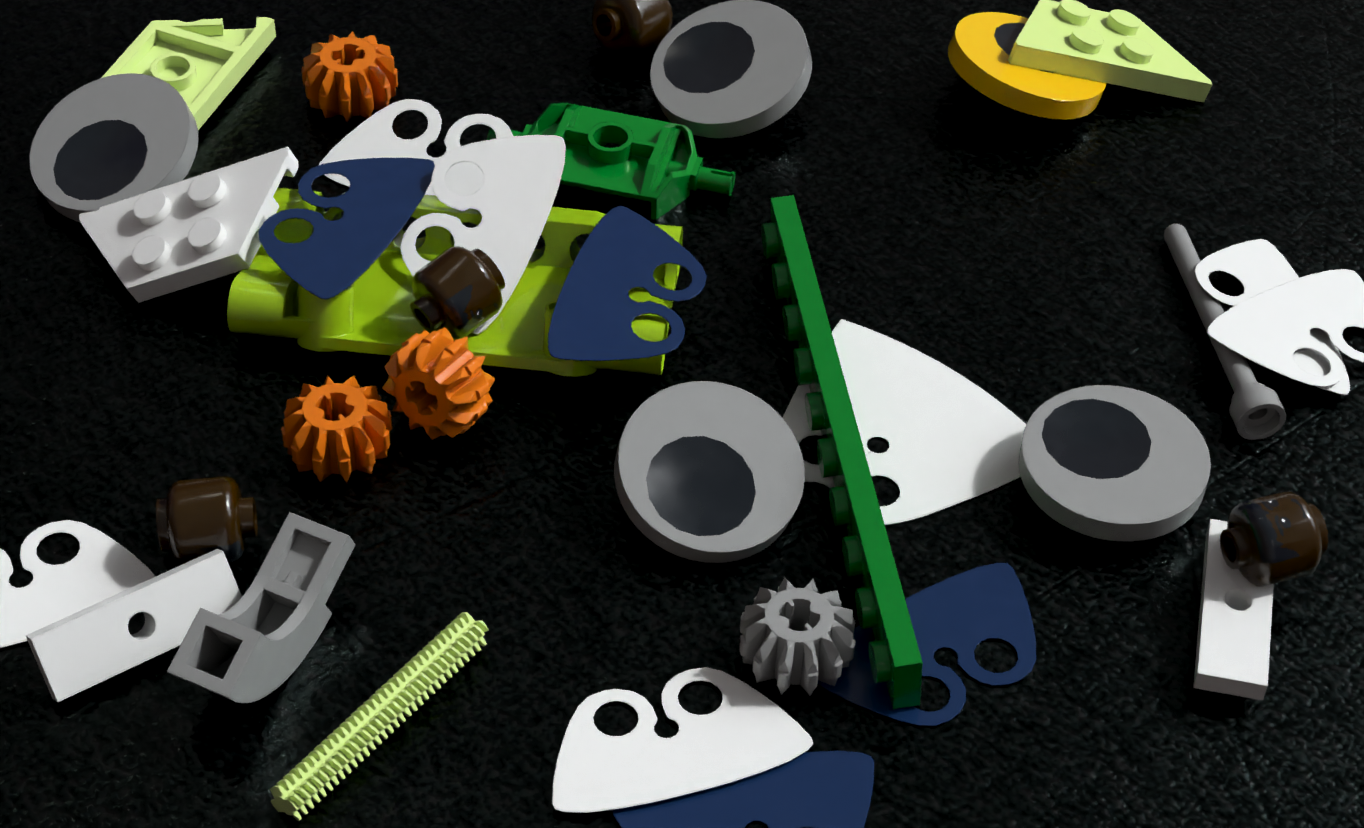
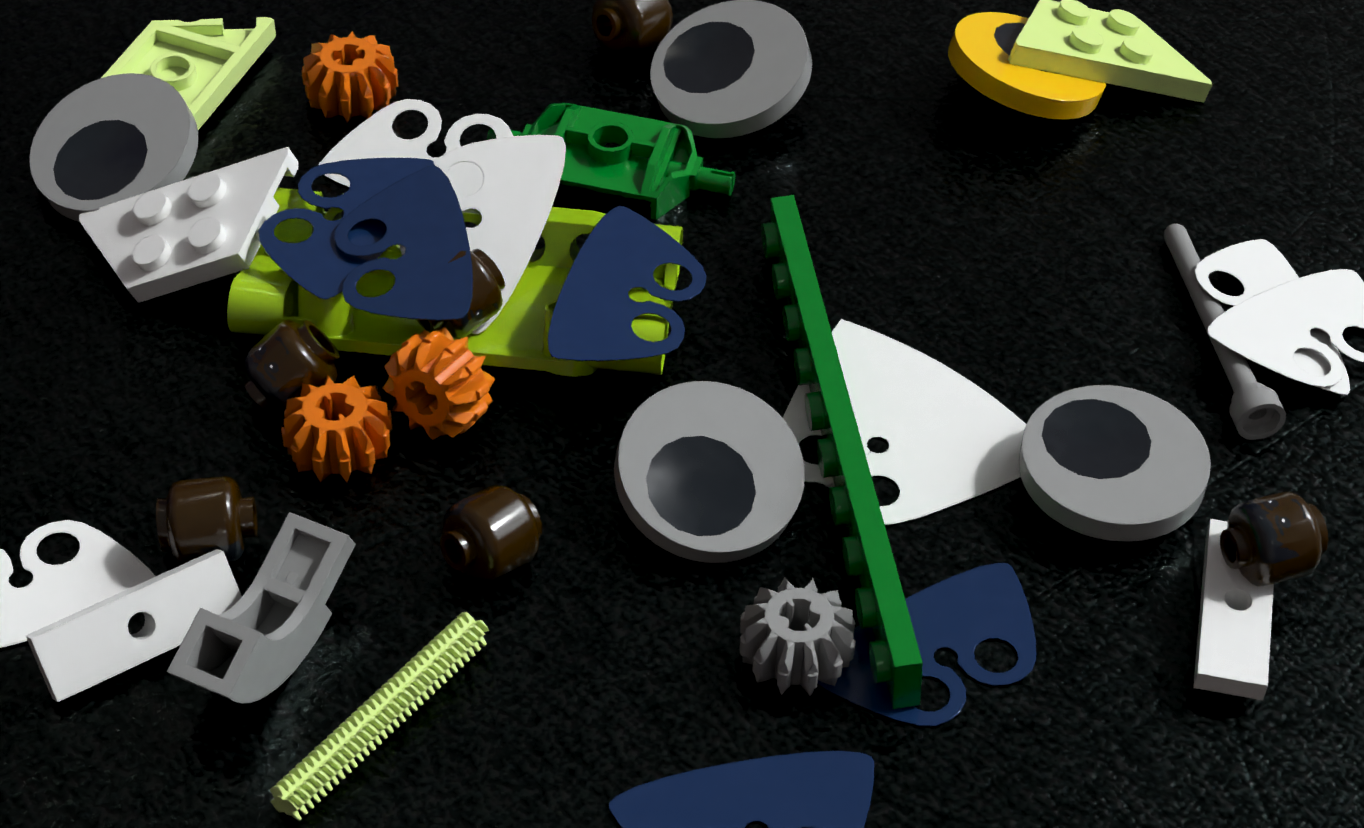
(286, 360): none -> dark brown head
(429, 223): none -> dark blue piece
(490, 533): none -> dark brown head
(708, 751): white piece -> none

